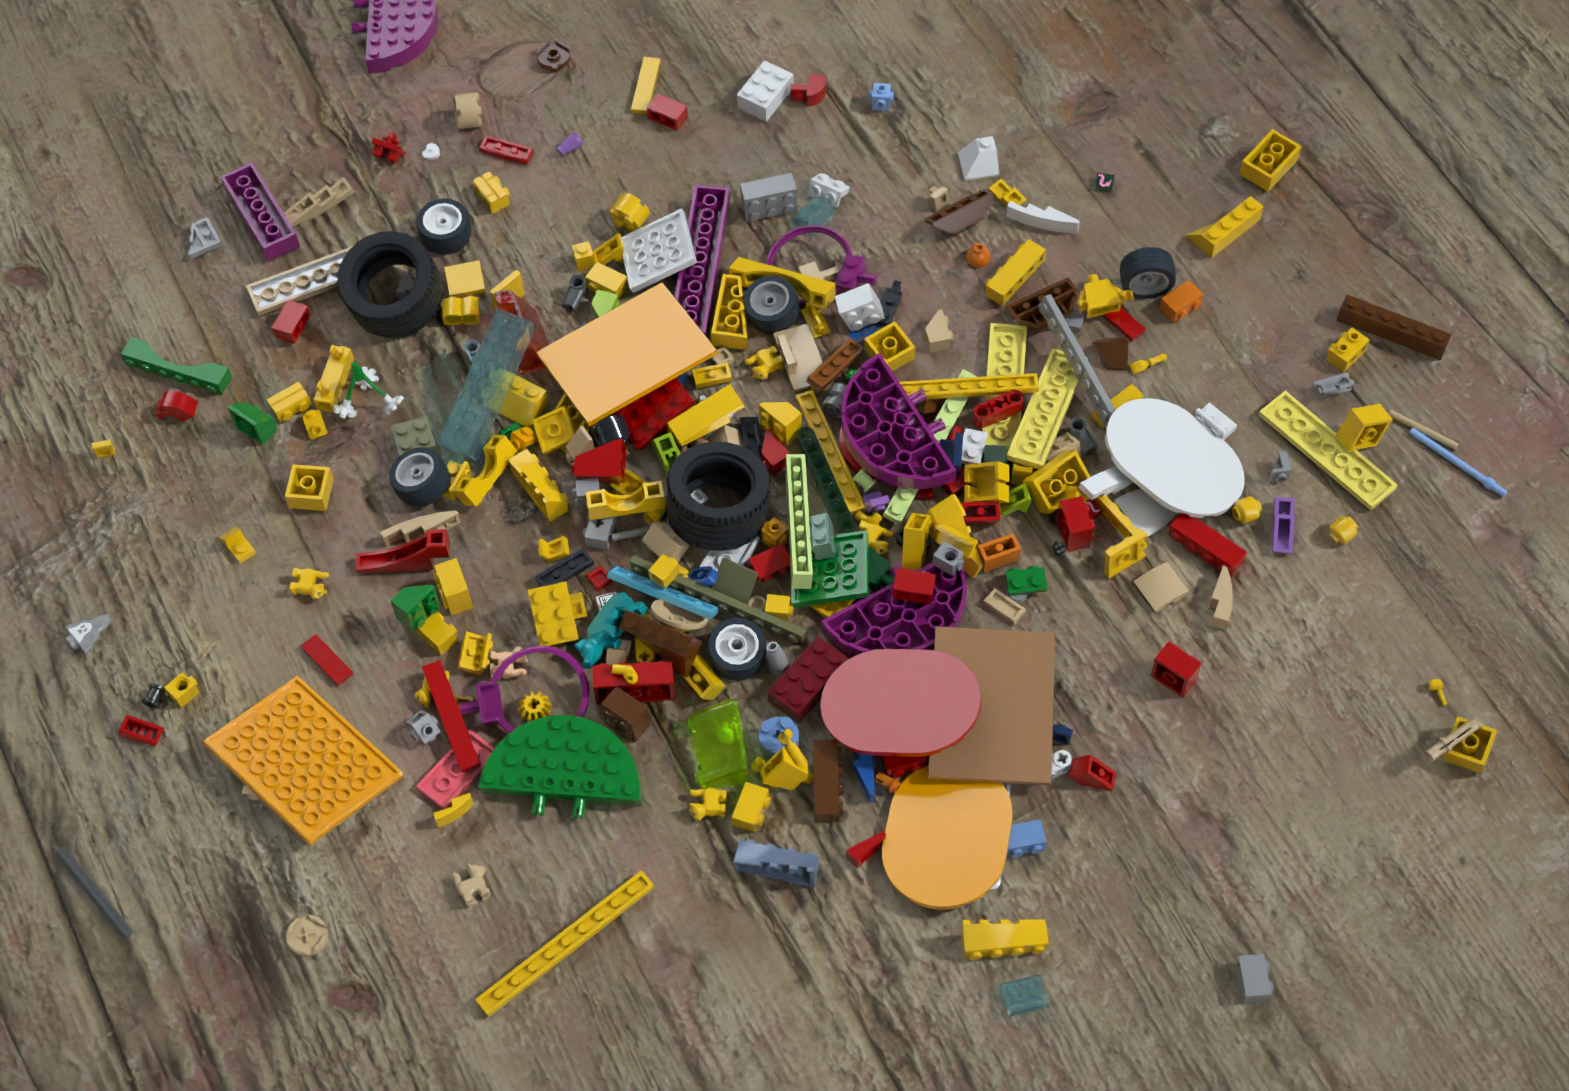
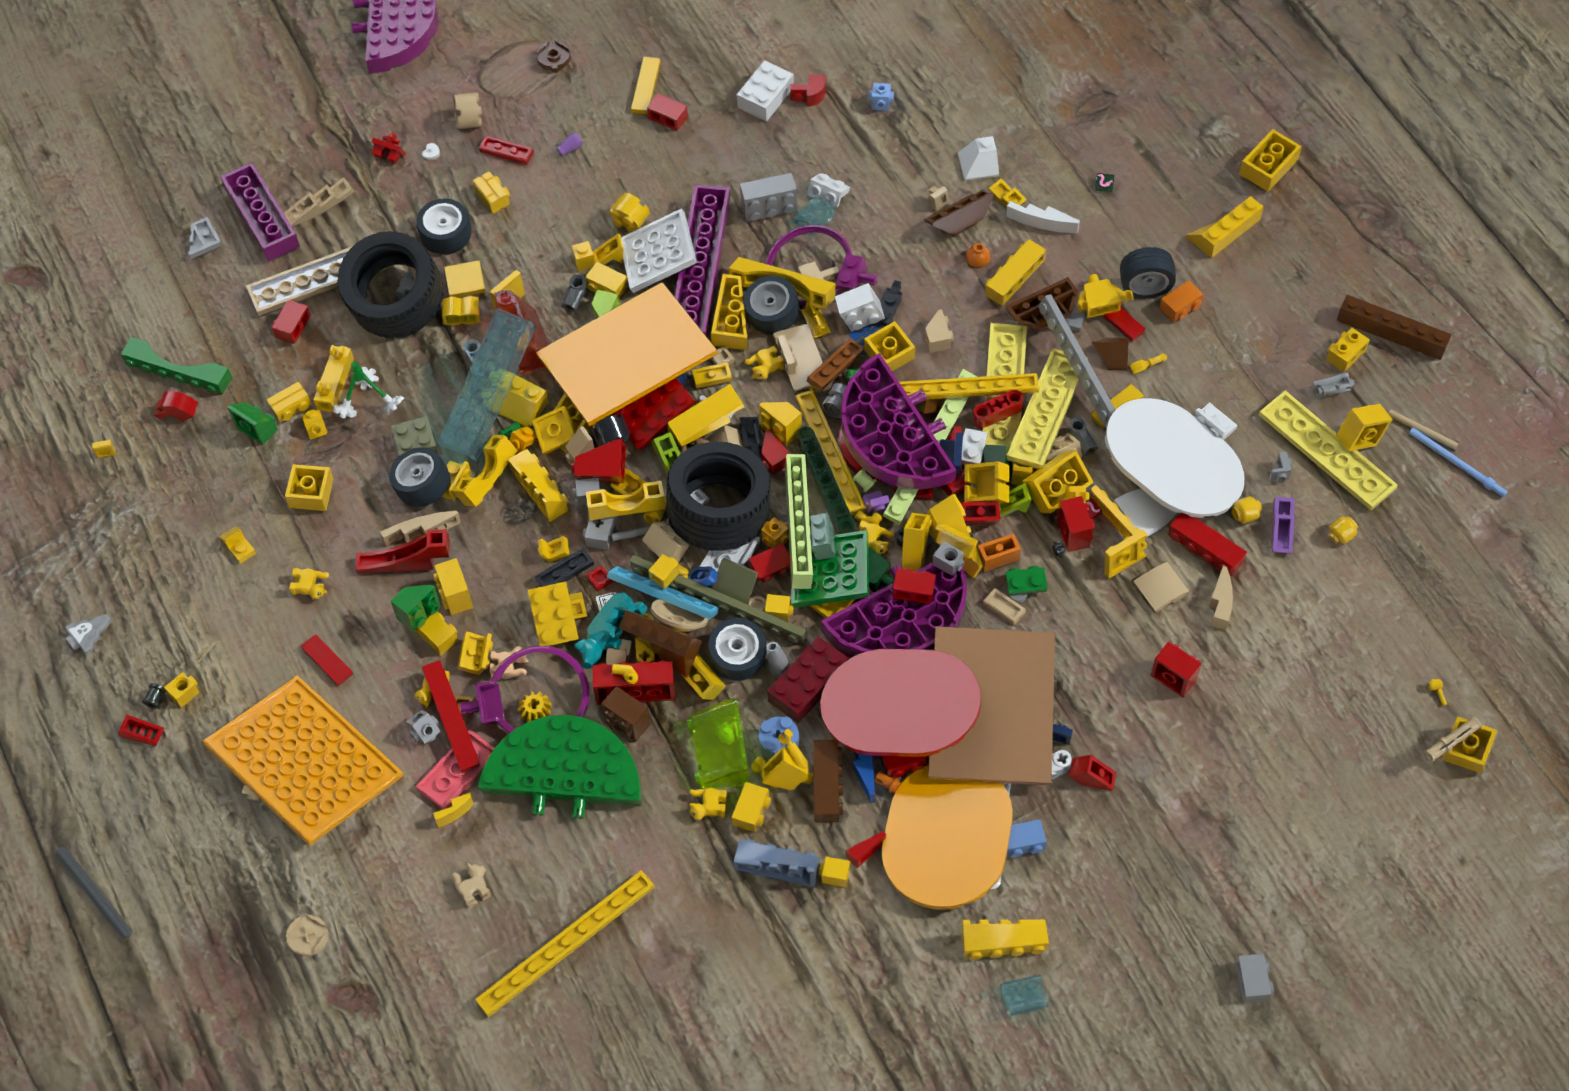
(834, 871): none -> yellow brick
(1104, 483): white slope -> none

